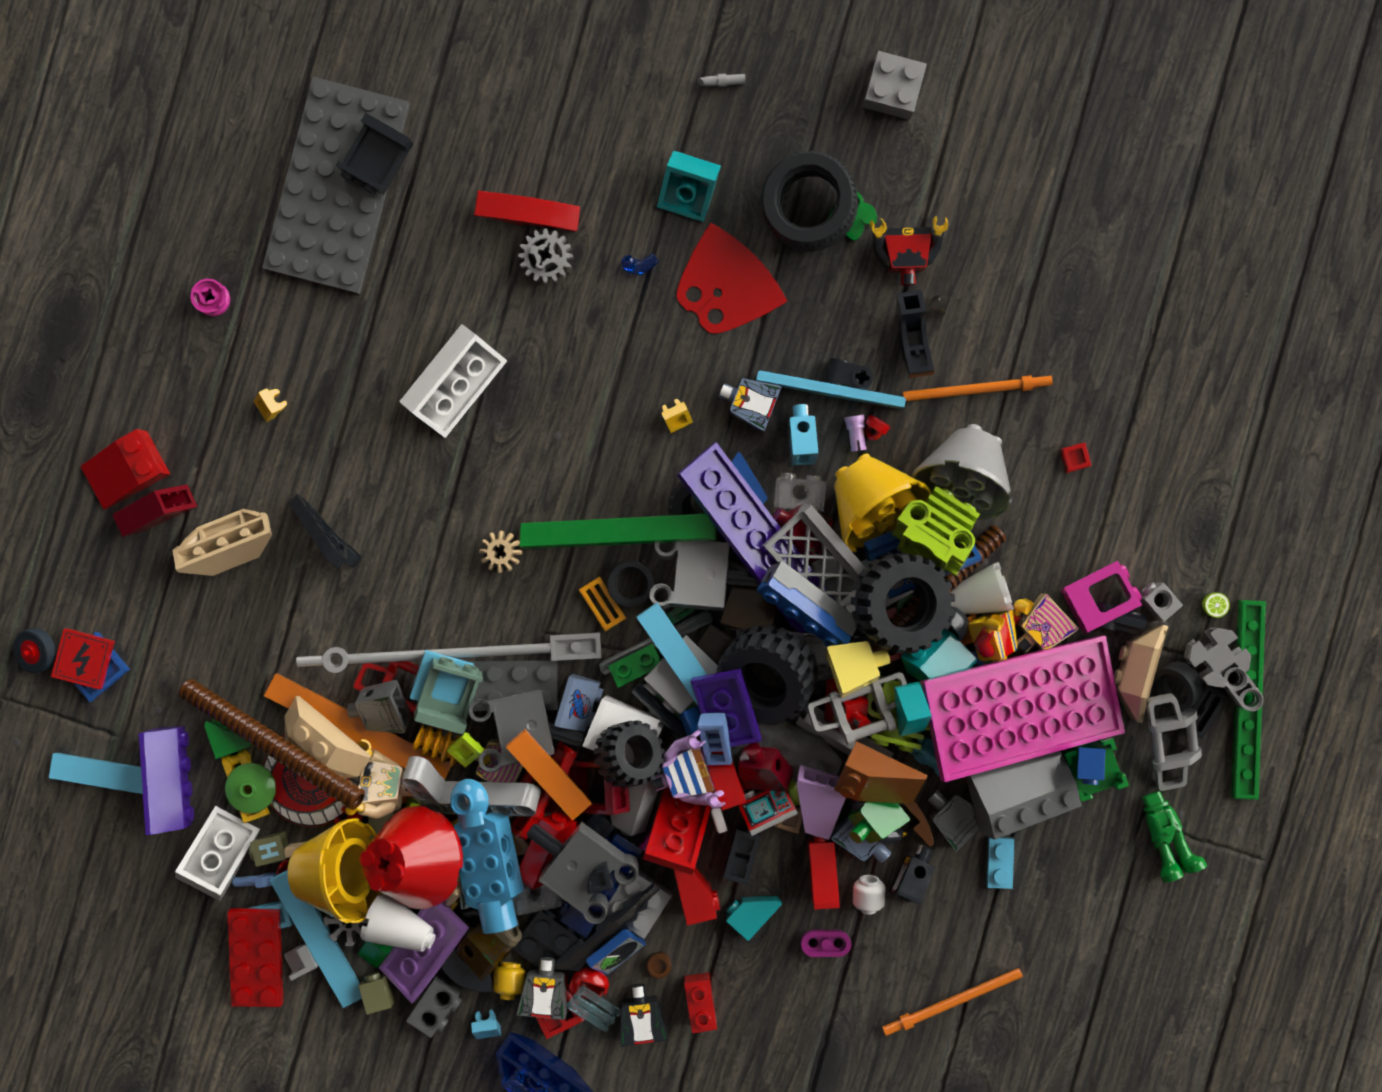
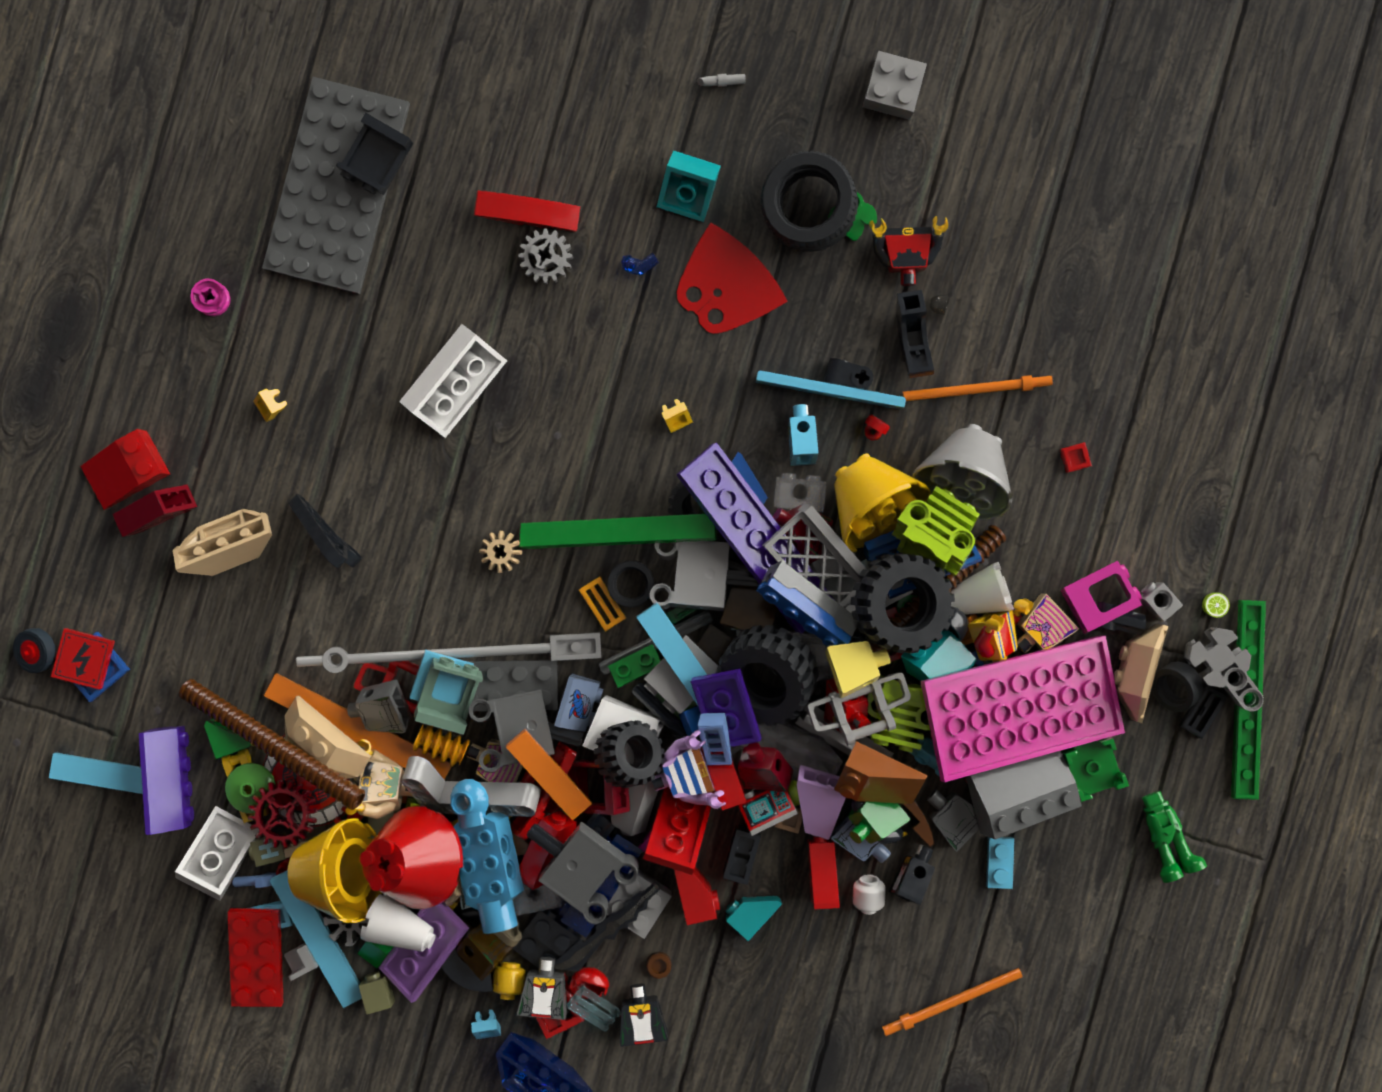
(274, 805): none -> dark red gear
(431, 1003): dark grey brick -> none
(465, 749): lime tile -> none
(600, 879): black tile -> none
(615, 952): tile -> none
(700, 1002): red brick -> none
(719, 820): white tile -> none
(751, 401): torso -> none
(825, 944): magenta plate -> none
(856, 432): lavender pin -> none
(911, 709): teal slope -> none
(1091, 765): blue brick -> none
(1157, 726): light grey bar -> none

